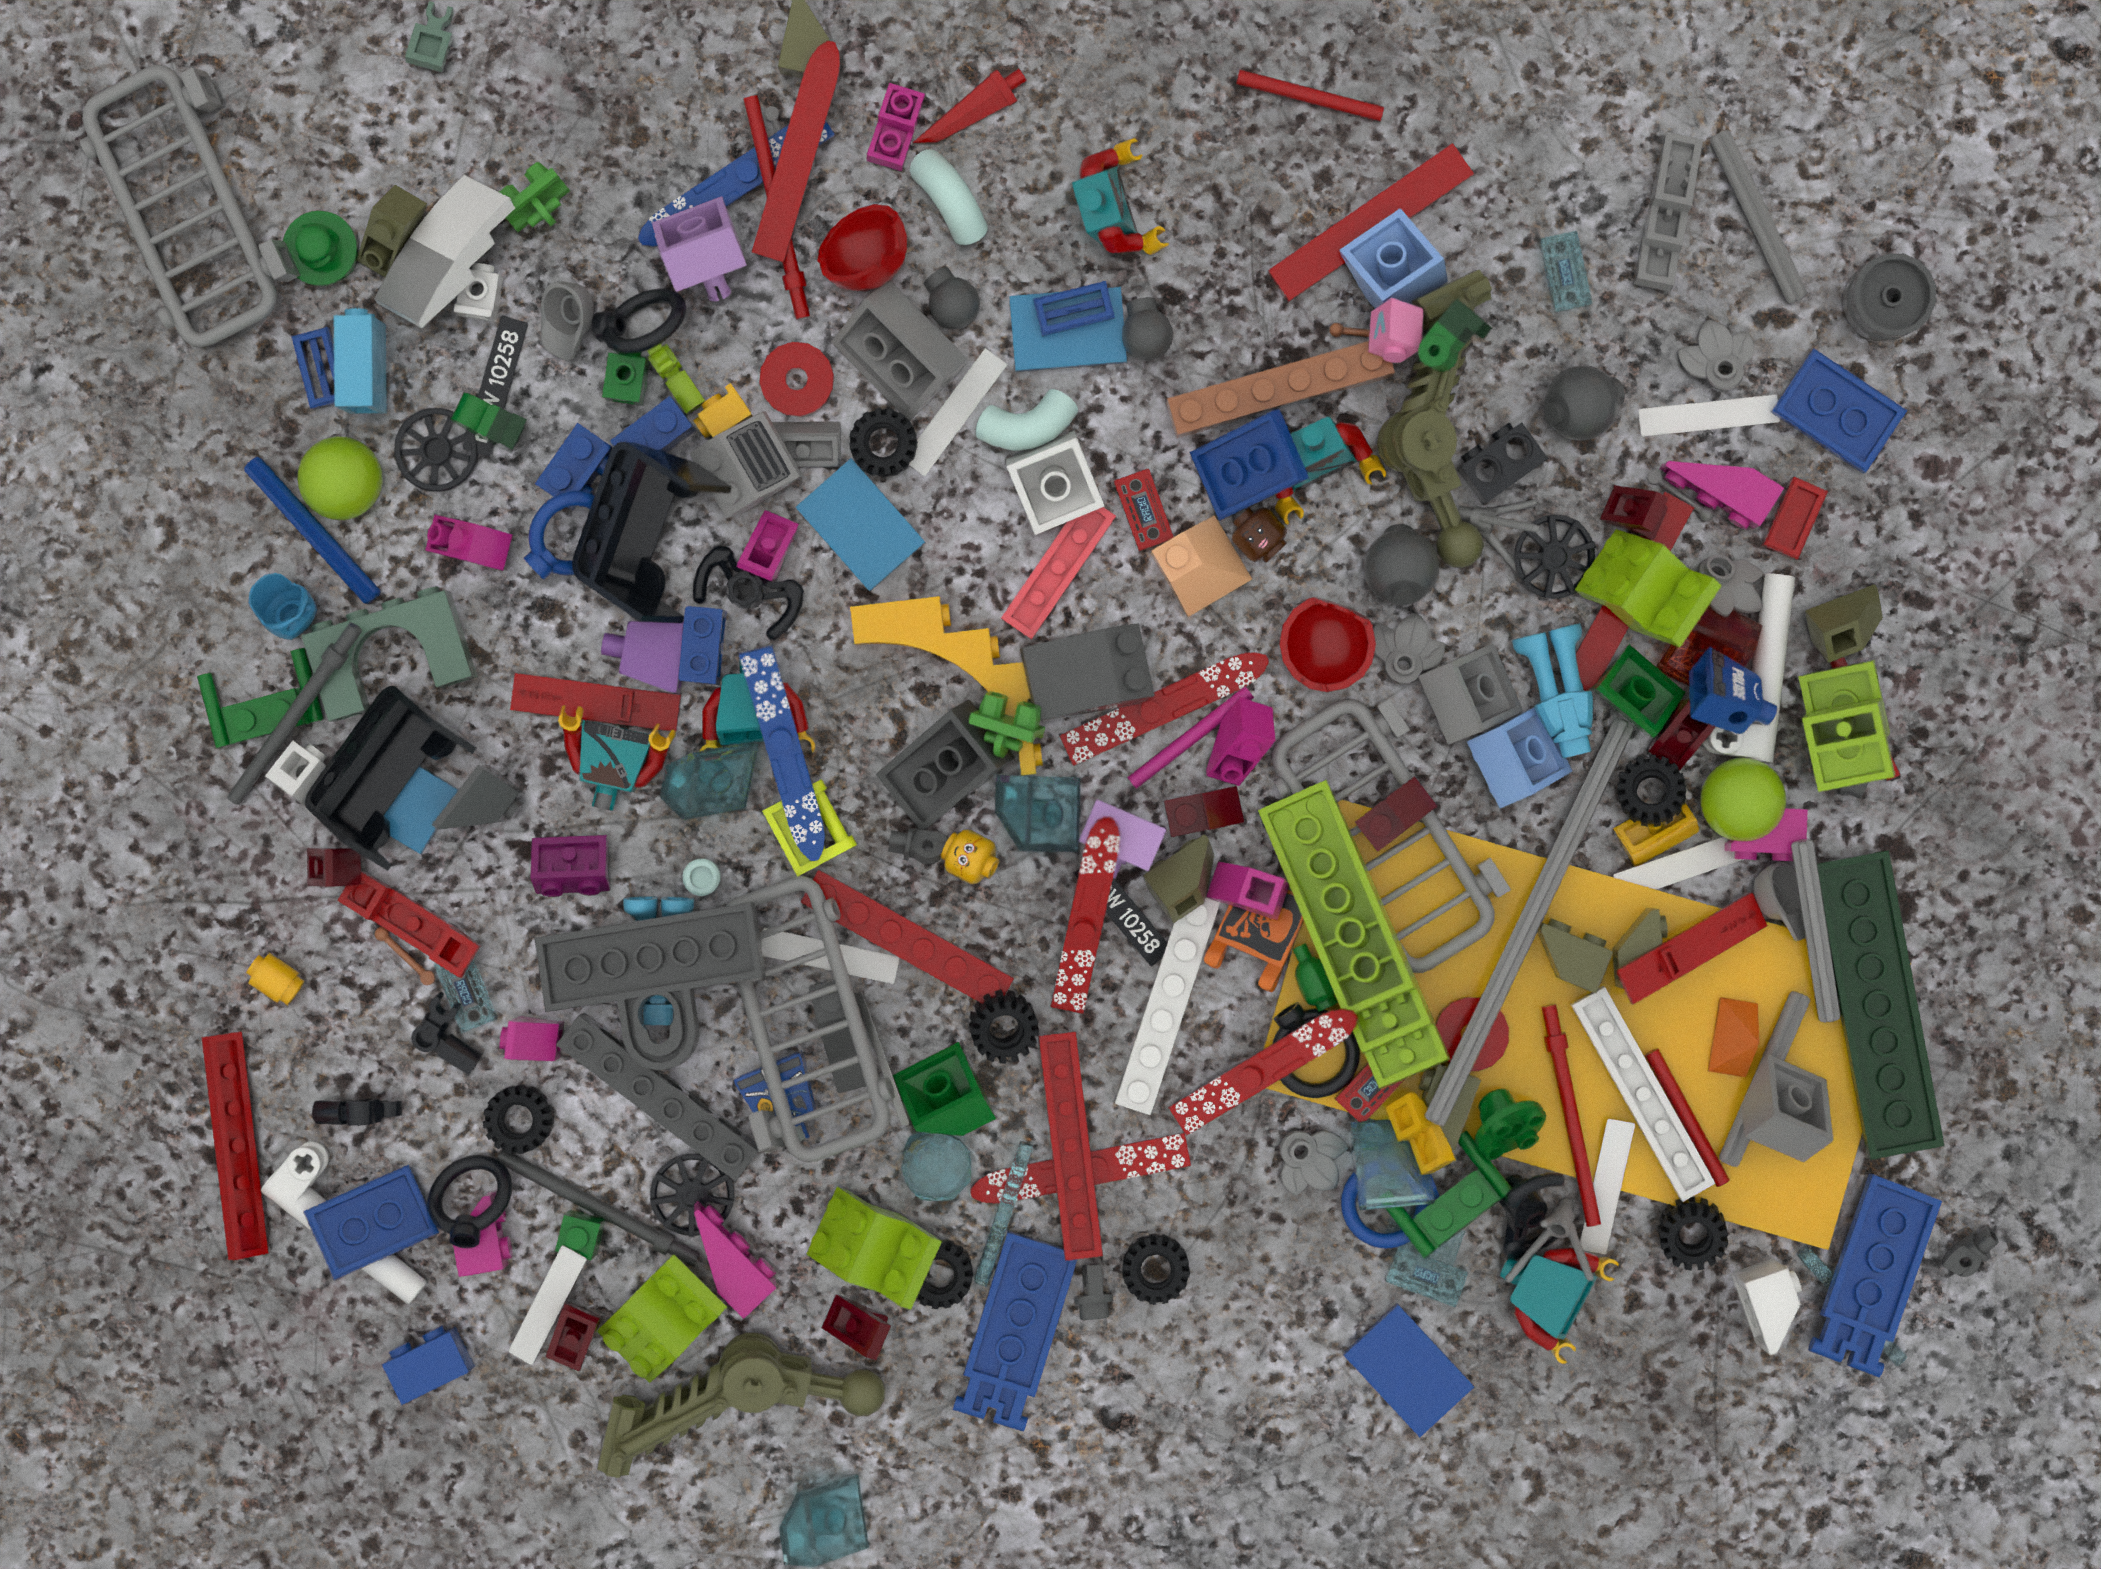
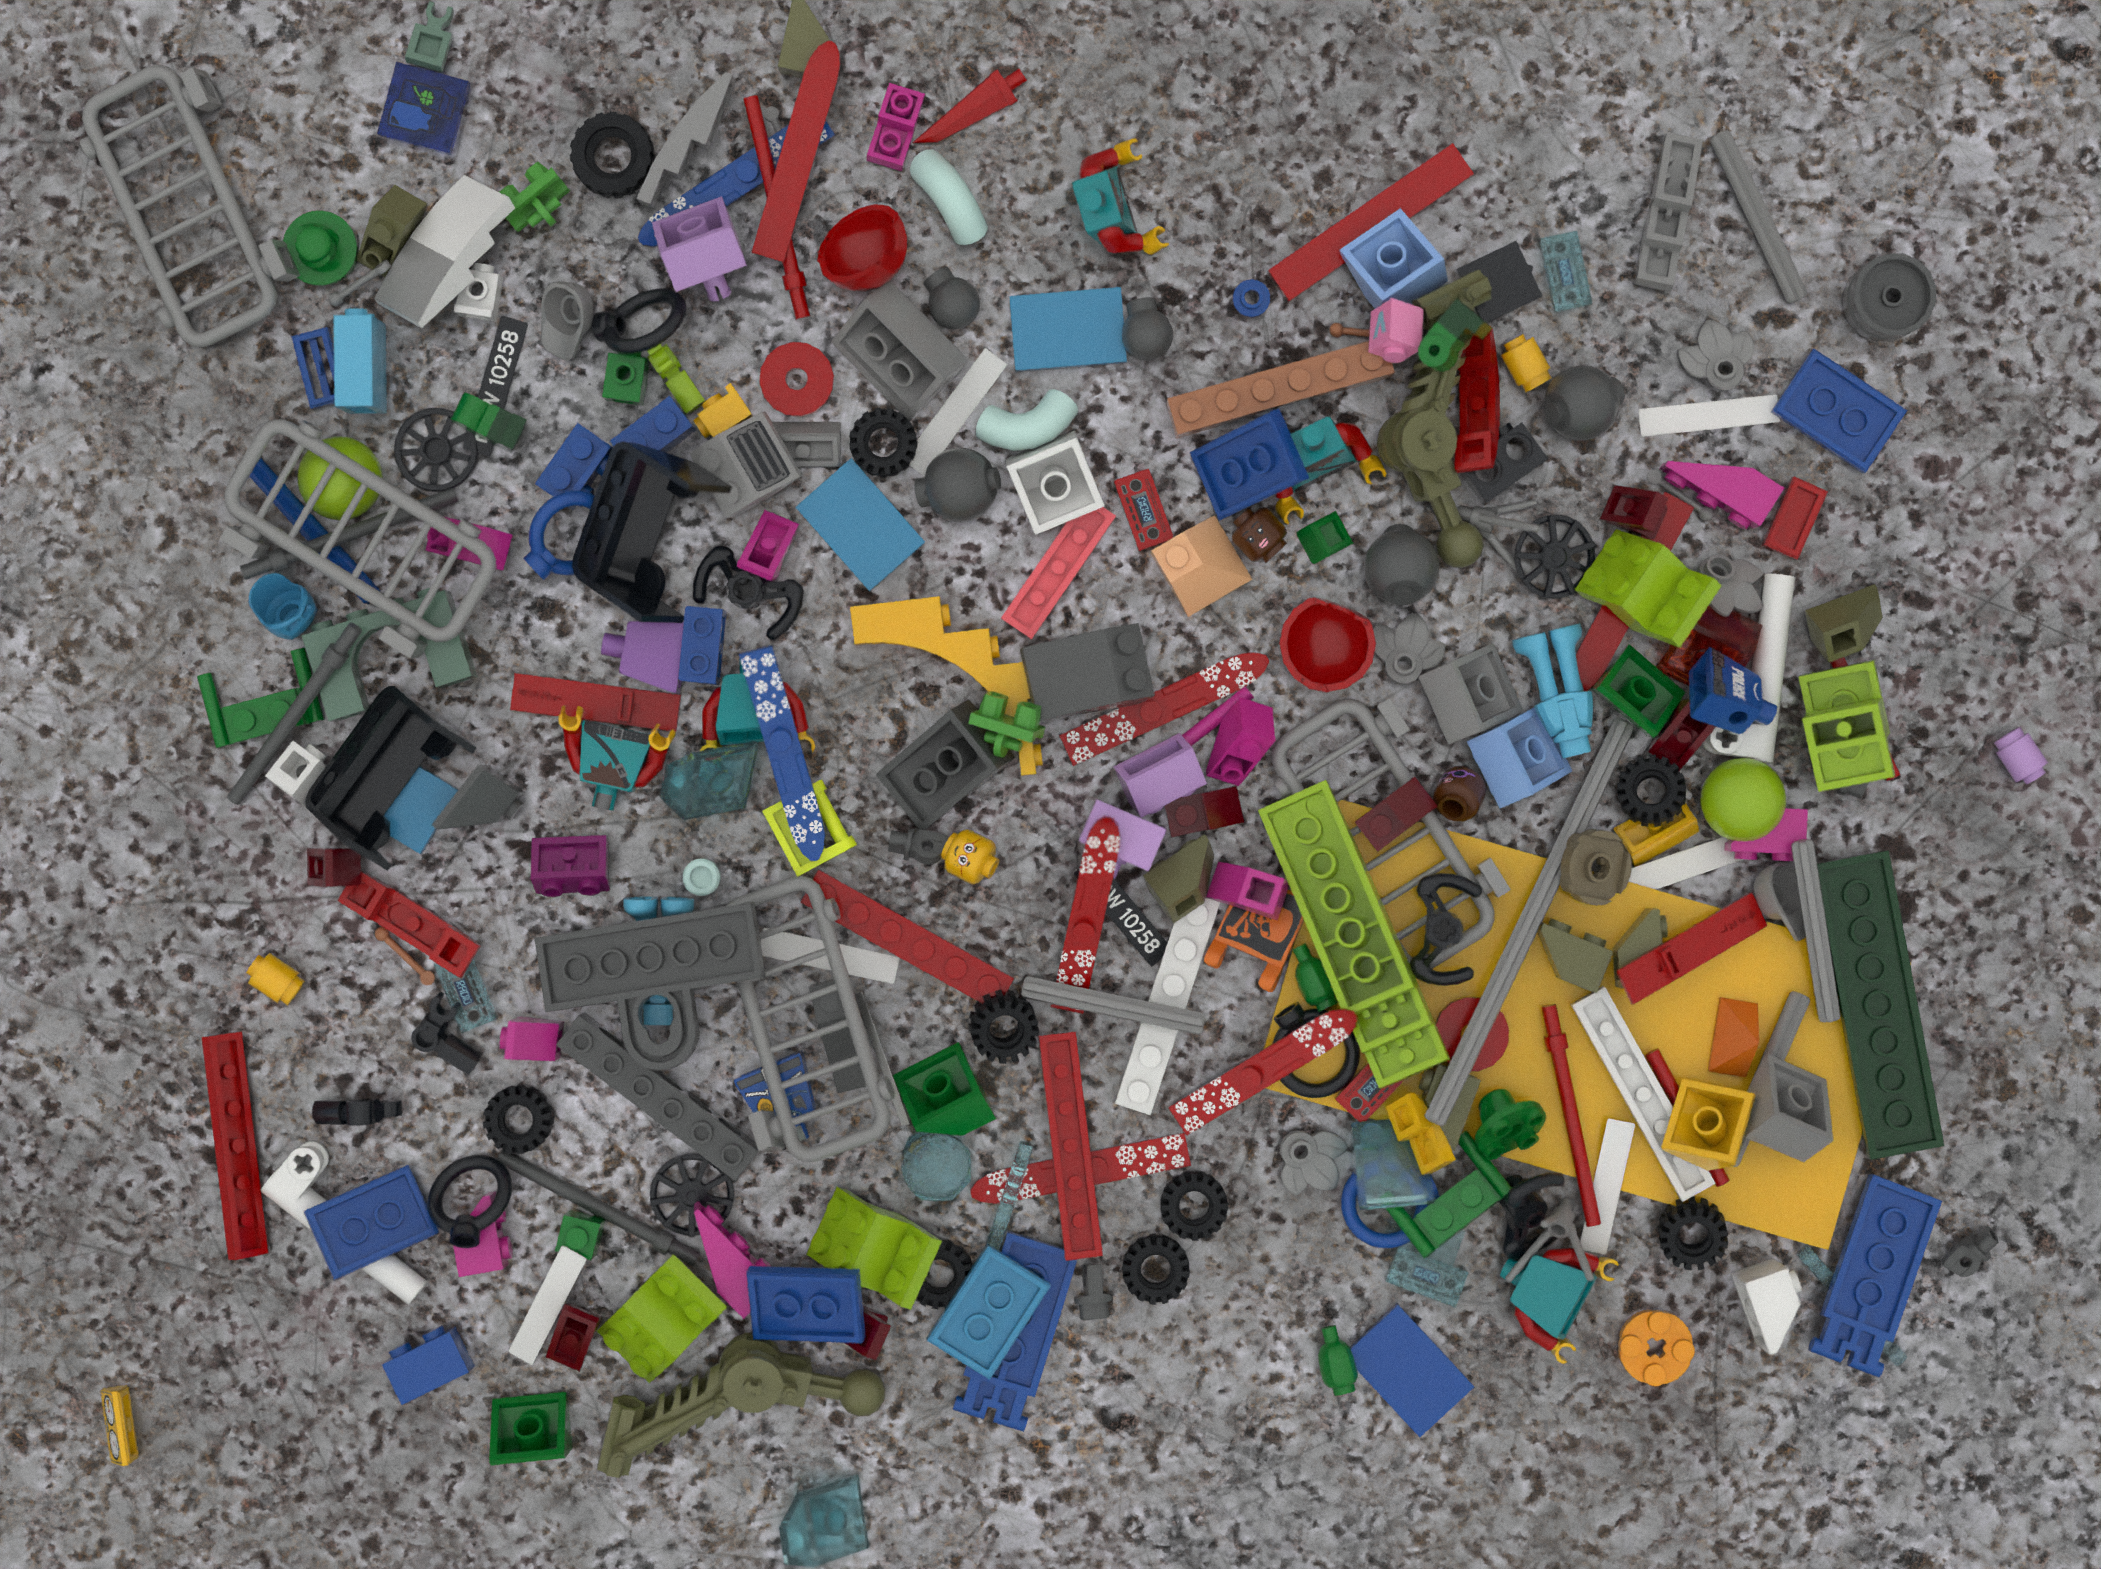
(119, 1425): none -> yellow slope
(247, 537): none -> light grey bar
(279, 559): none -> dark grey bar
(336, 298): none -> light grey hinge
(423, 108): none -> clear blue tile
(530, 1428): none -> green slope
(598, 129): none -> black tyre
(694, 129): none -> light grey slope
(806, 1304): none -> blue tile
(958, 485): none -> dark grey brick
(988, 1311): none -> dark azure tile
(1039, 811): clear light blue slope -> none
(1079, 322): blue tile -> none
(1113, 1005): none -> light grey axle
(1160, 775): none -> lavender brick
(1198, 1228): none -> black tyre
(1247, 309): none -> blue plate
(1310, 95): red bar -> none
(1324, 537): none -> green slope
(1337, 1363): none -> green plant
(1441, 929): none -> black piece
(1459, 793): none -> reddish brown head
(1478, 406): none -> red slope
(1509, 279): none -> black piece
(1526, 362): none -> yellow brick
(1577, 862): none -> dark tan plate
(1659, 1325): none -> light orange plate
(1708, 1124): none -> yellow slope
(2021, 756): none -> lavender brick

